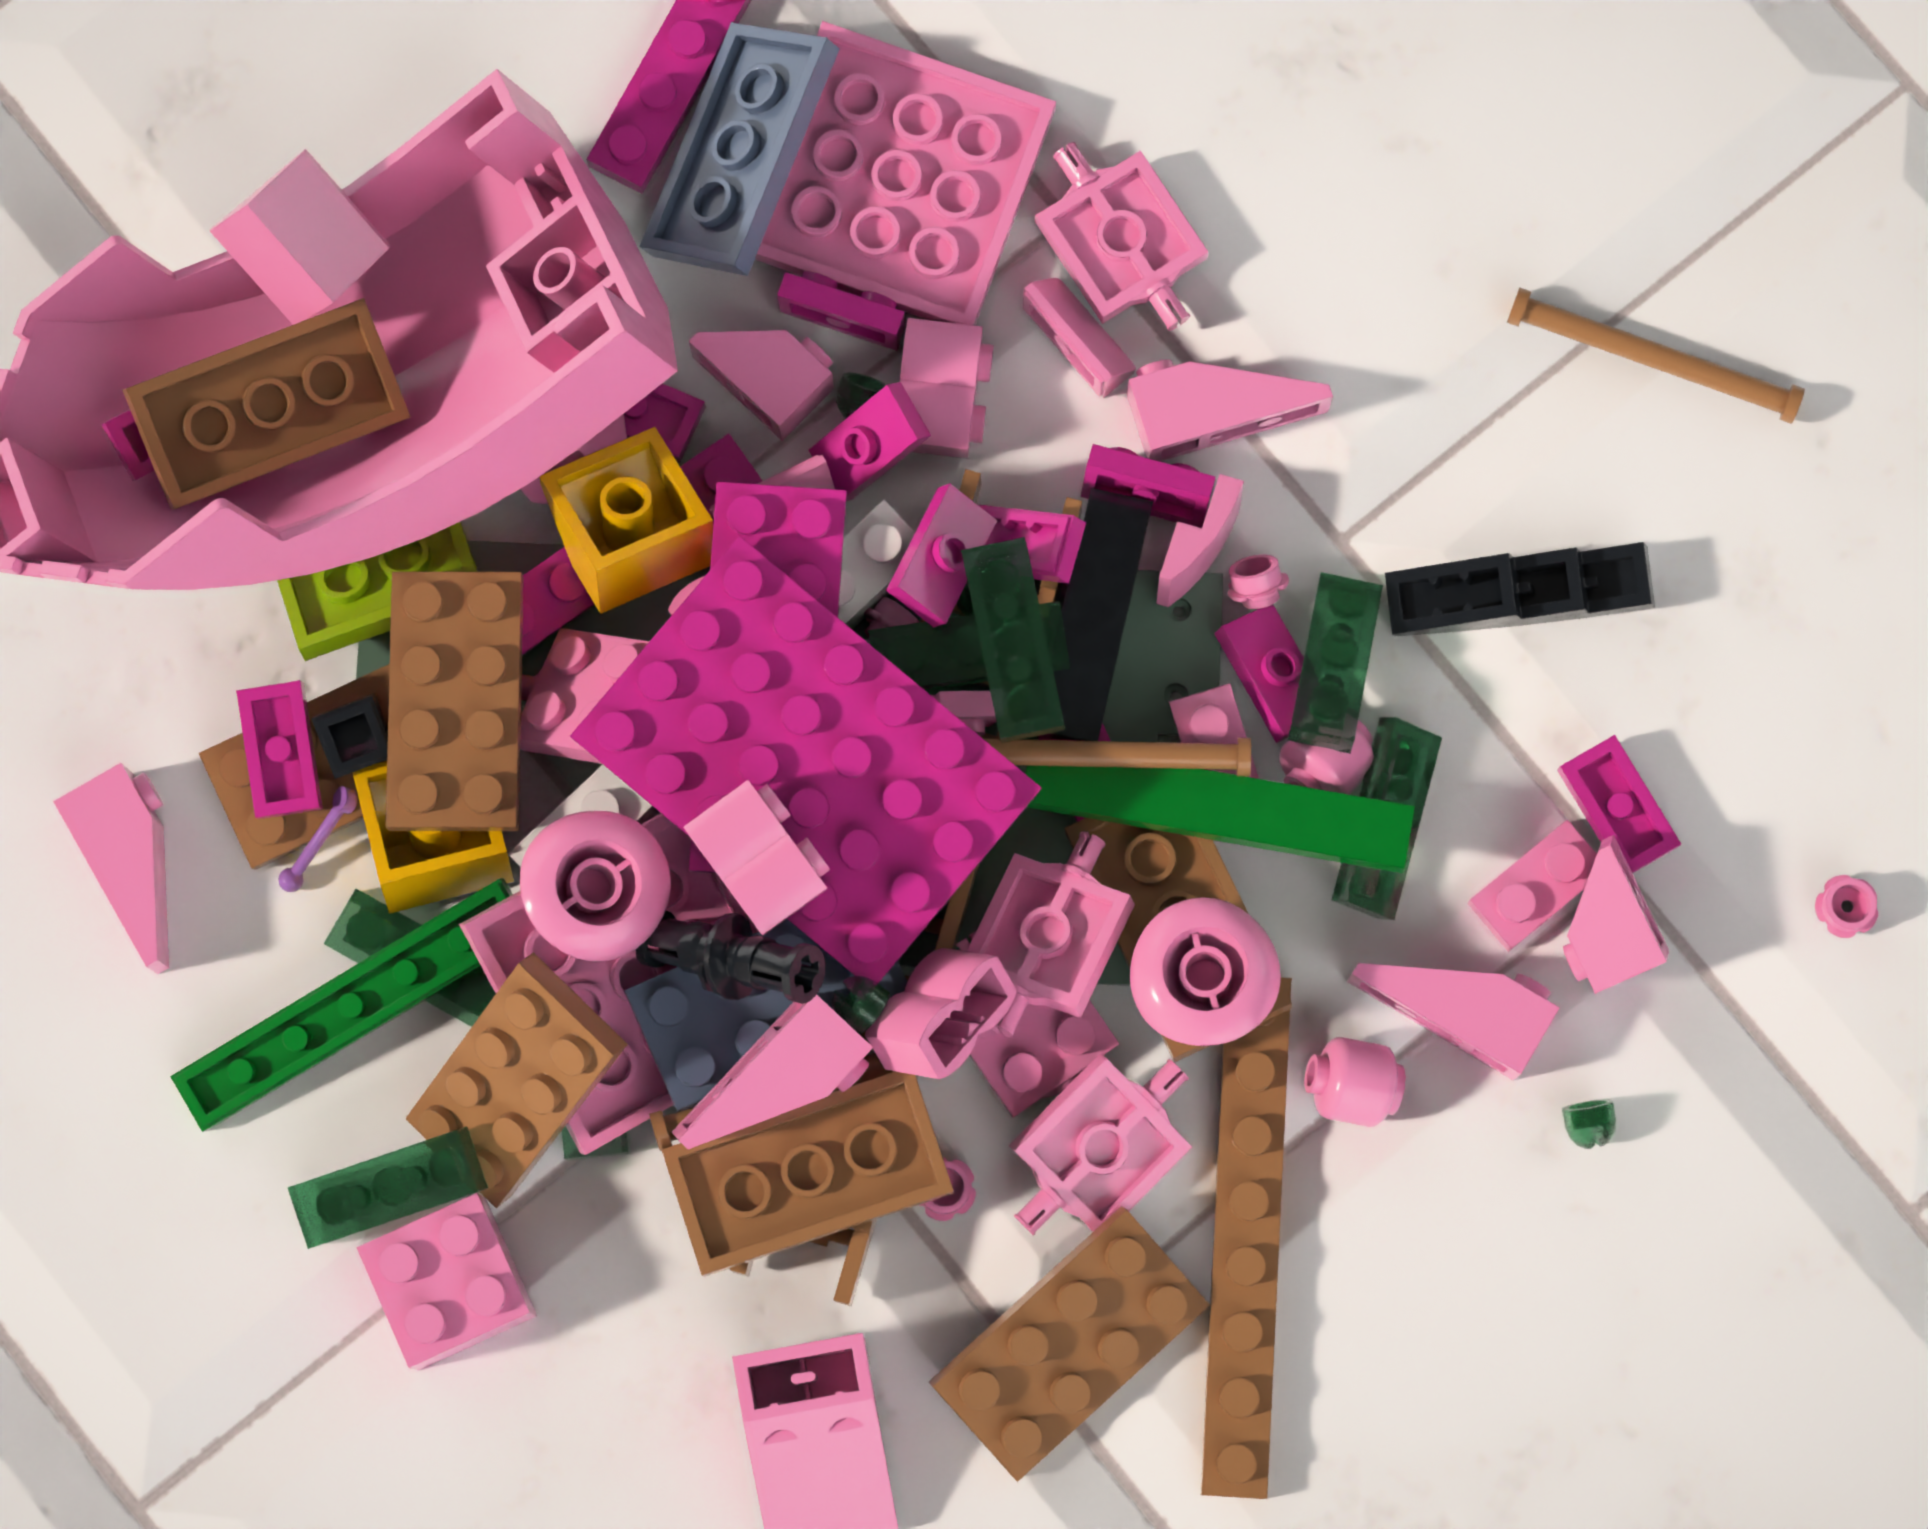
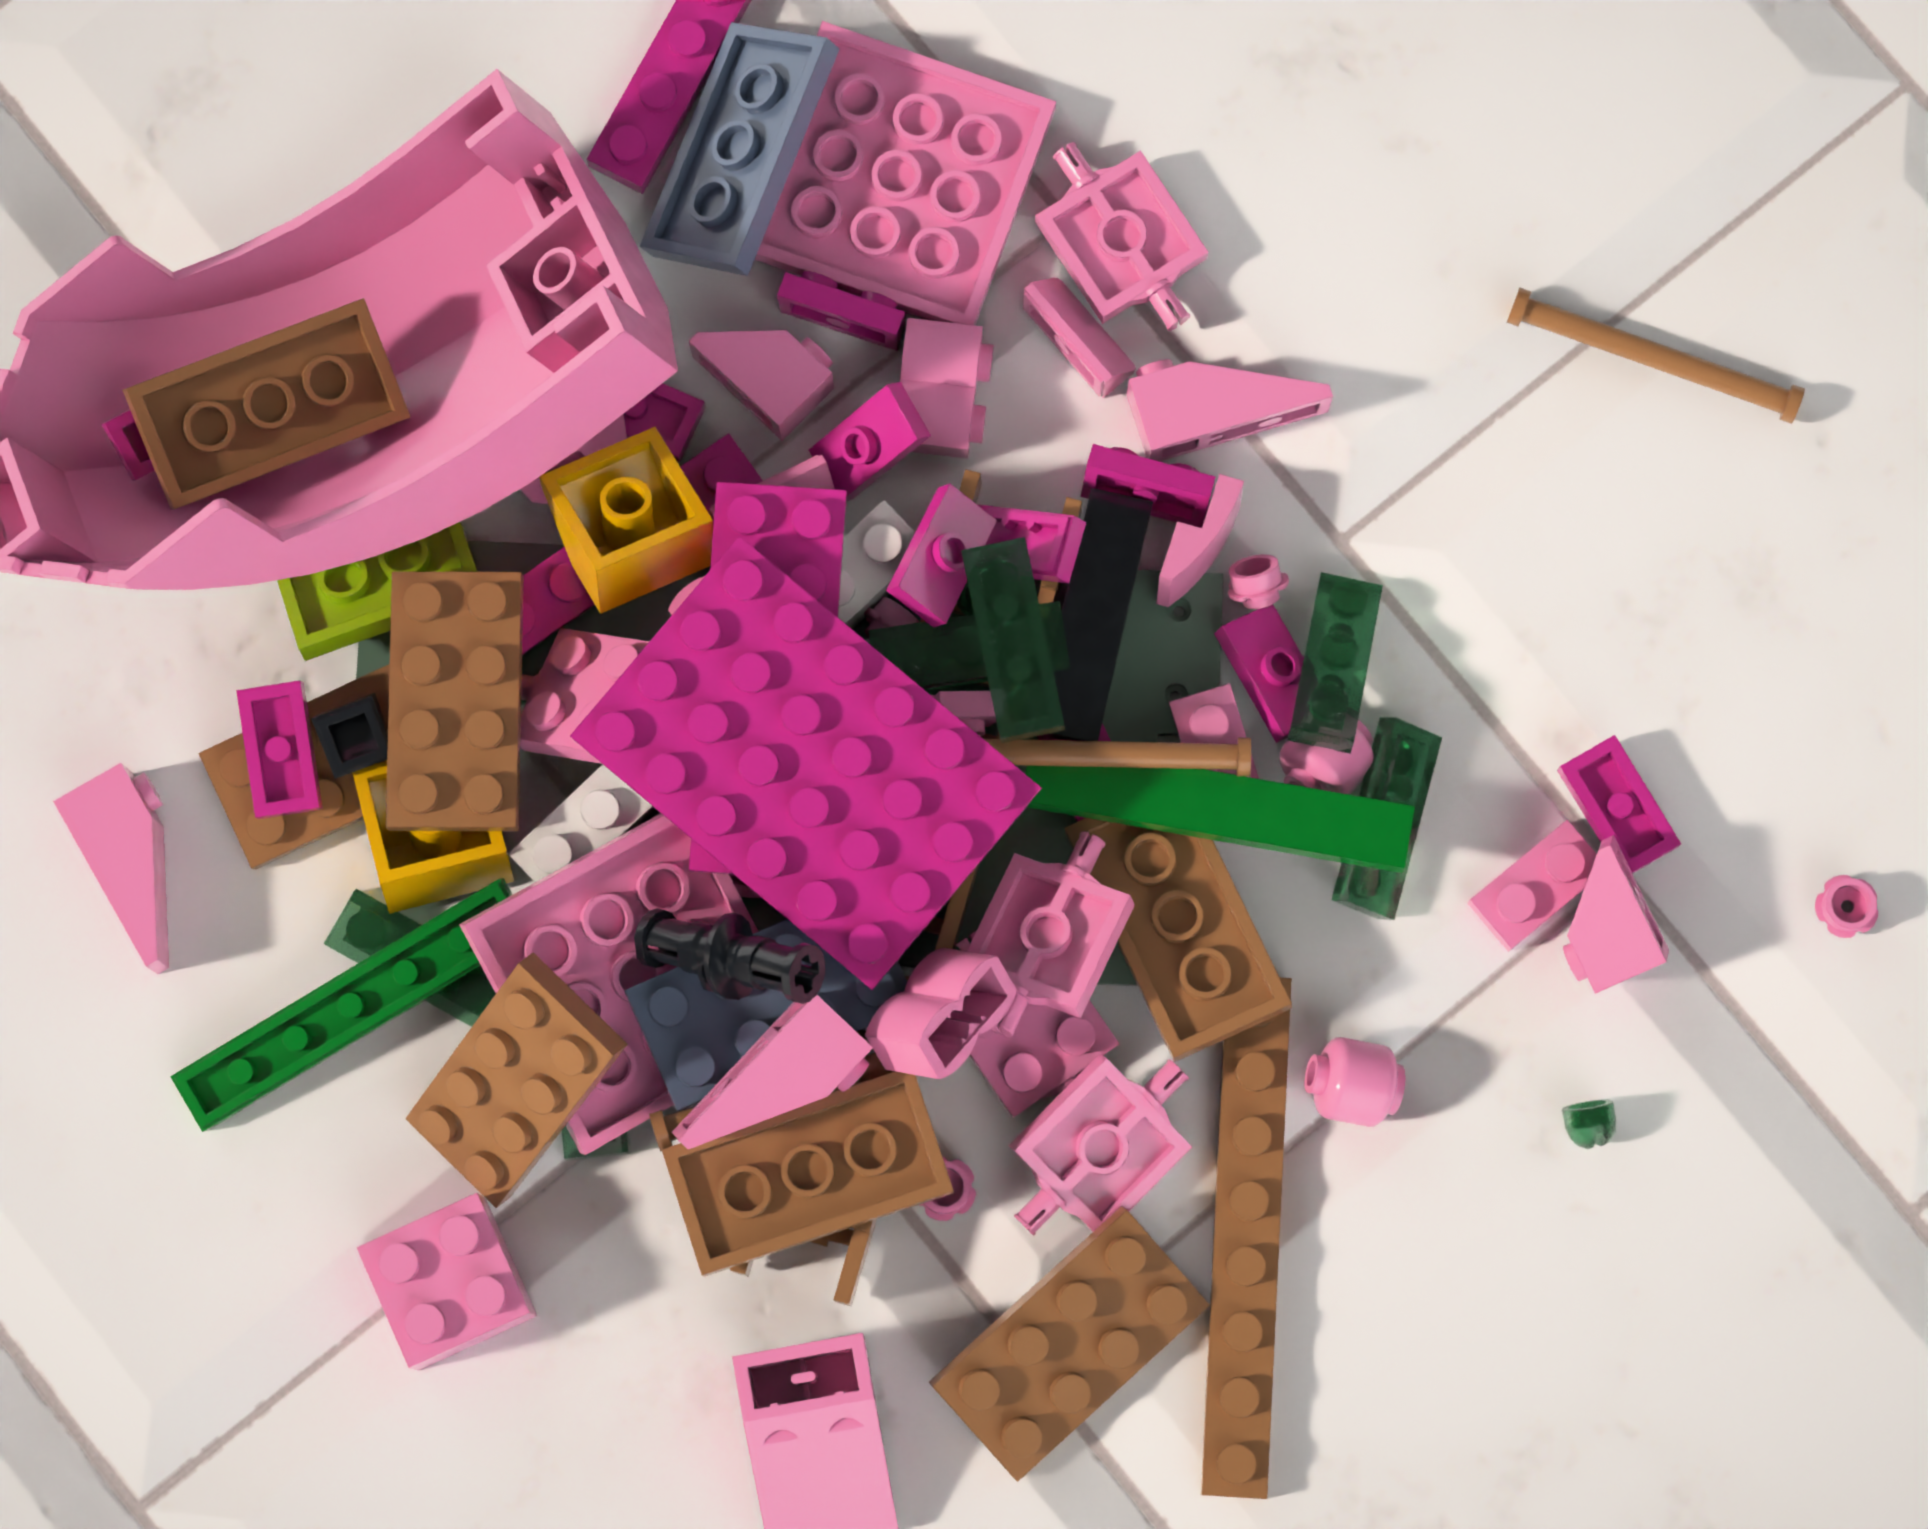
(301, 239): bright pink slope -> none
(344, 801): medium lavender hinge -> none
(387, 1187): clear green plate -> none
(595, 884): bright pink hat -> none
(757, 856): bright pink brick -> none
(855, 391): clear green hinge -> none
(862, 1003): hinge -> none
(1204, 972): bright pink hat -> none
(1475, 1011): bright pink slope -> none
(1519, 590): black slope -> none

